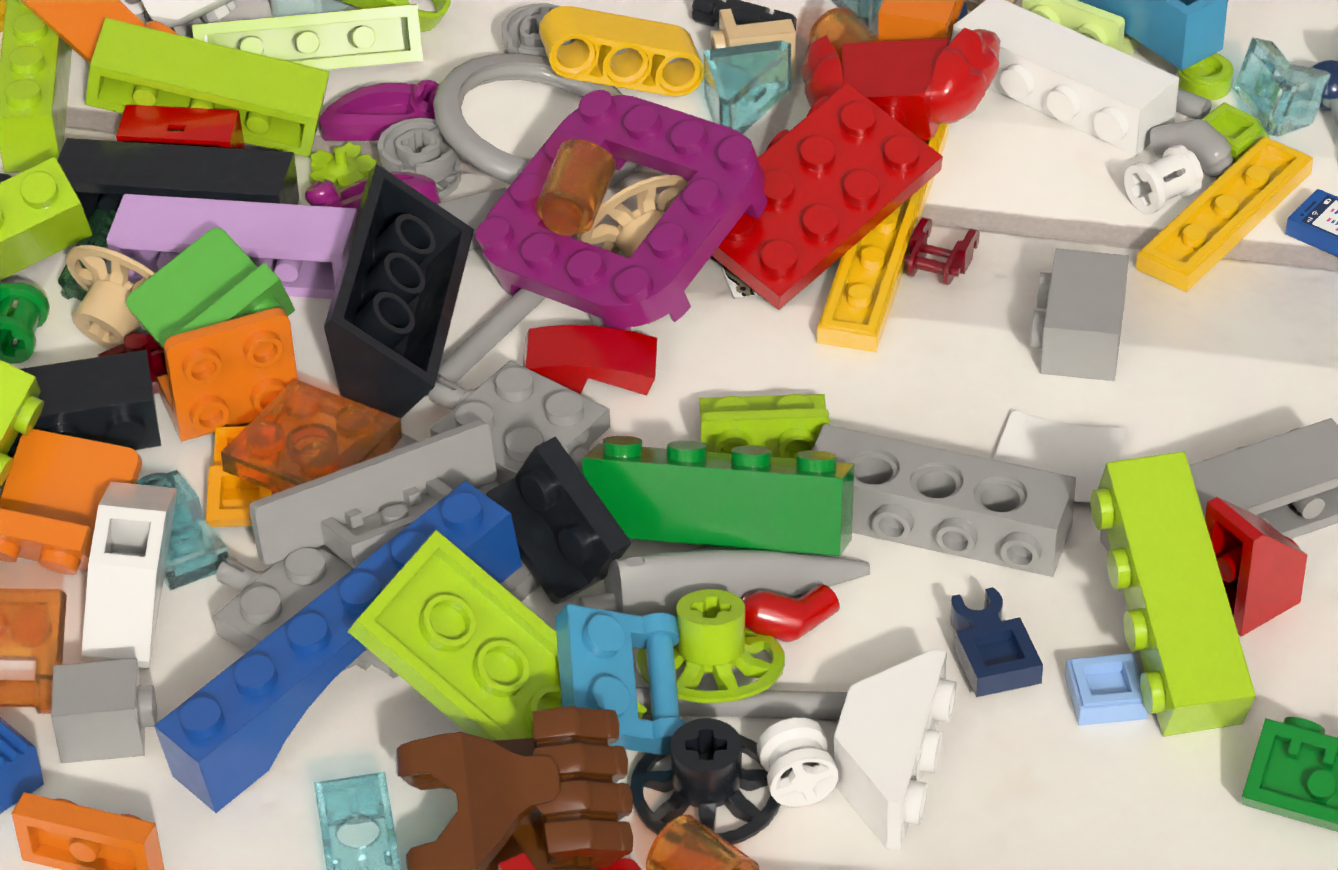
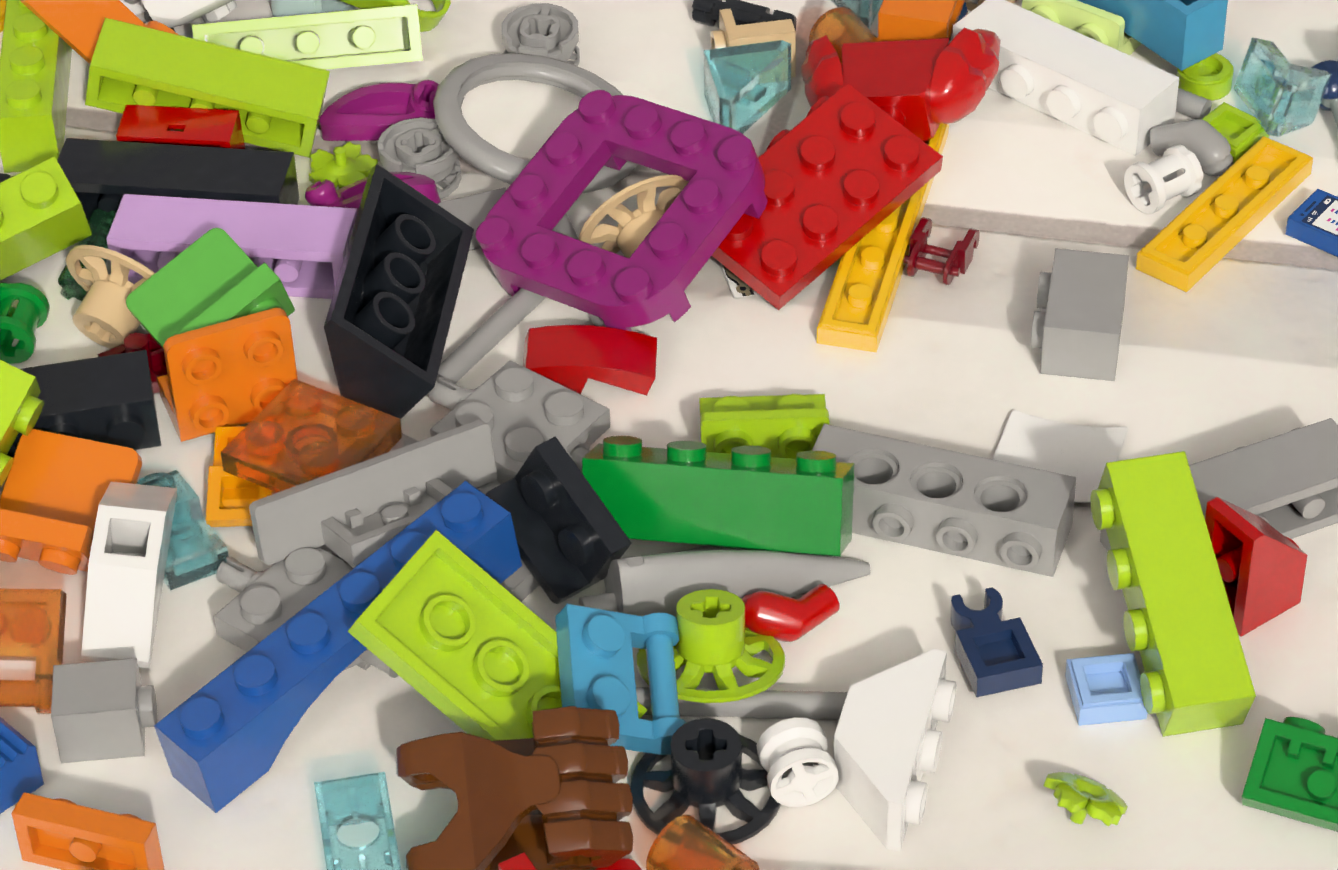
(575, 187): clear orange brick -> none
(603, 34): yellow beam -> none
(1085, 796): none -> lime plant

